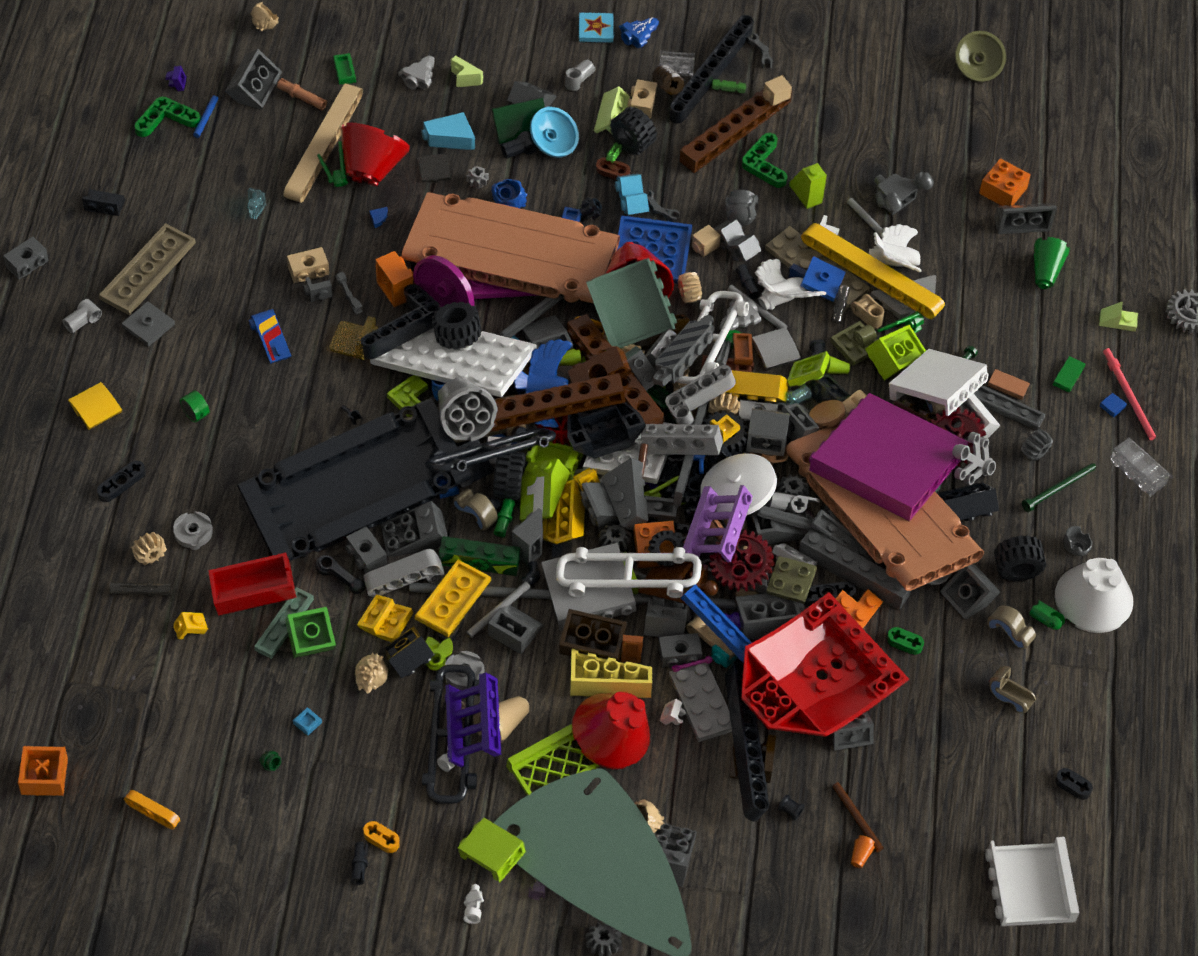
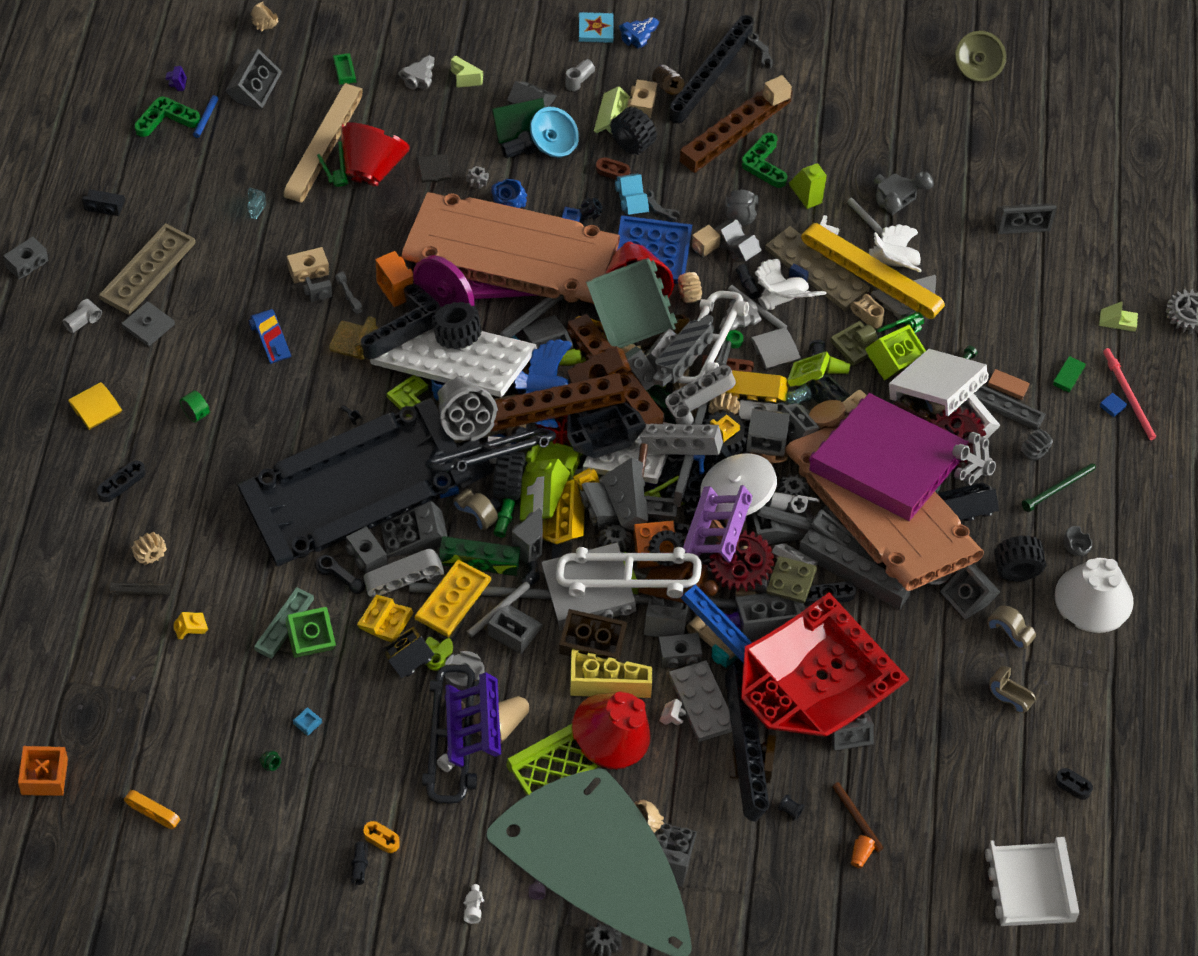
(196, 539): light grey plate -> none
(252, 584): red piece -> none
(295, 90): nougat pin -> none
(371, 672): tan hair -> none
(379, 216): blue tile -> none
(449, 132): medium azure slope -> none
(492, 848): lime panel -> none
(614, 152): bright green axle -> none
(631, 648): dark orange tile -> none
(679, 62): clear plate -> none
(708, 659): magenta hinge -> none
(728, 86): bright green axle -> none
(742, 348): dark orange tile -> none
(823, 277): blue plate -> none
(840, 304): clear smoke pin -> none
(861, 610): orange plate -> none
(905, 640): green beam -> none
(1004, 183): orange brick -> none
(1047, 615): green piece -> none
(1049, 260): green cone -> none
(1139, 466): clear brick -> none

